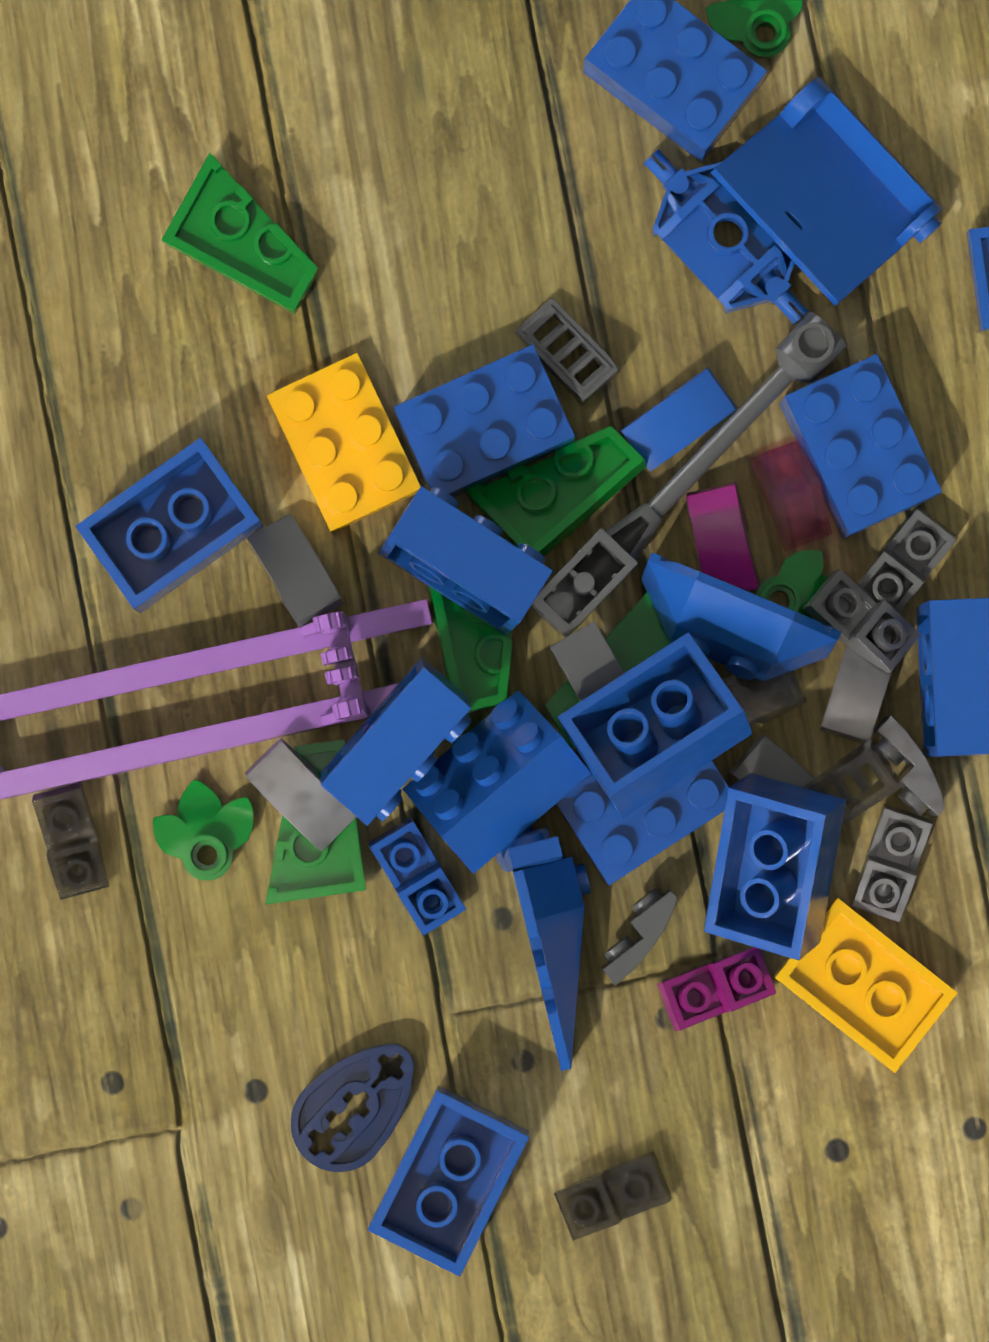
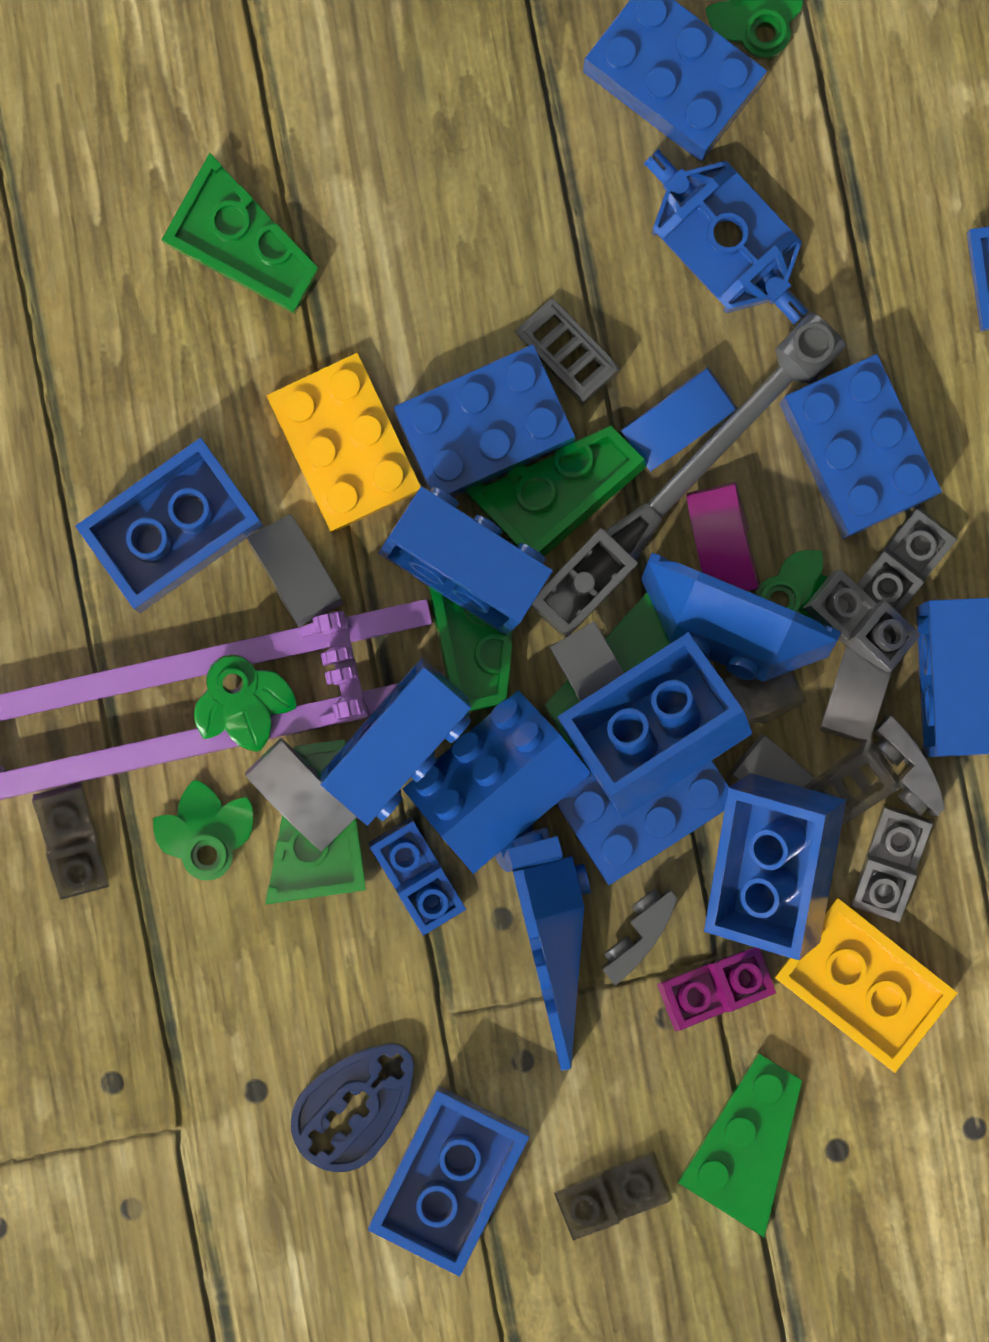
(242, 710): none -> green plate
(746, 1145): none -> green wing
(792, 495): clear pink slope -> none
(828, 191): blue door -> none

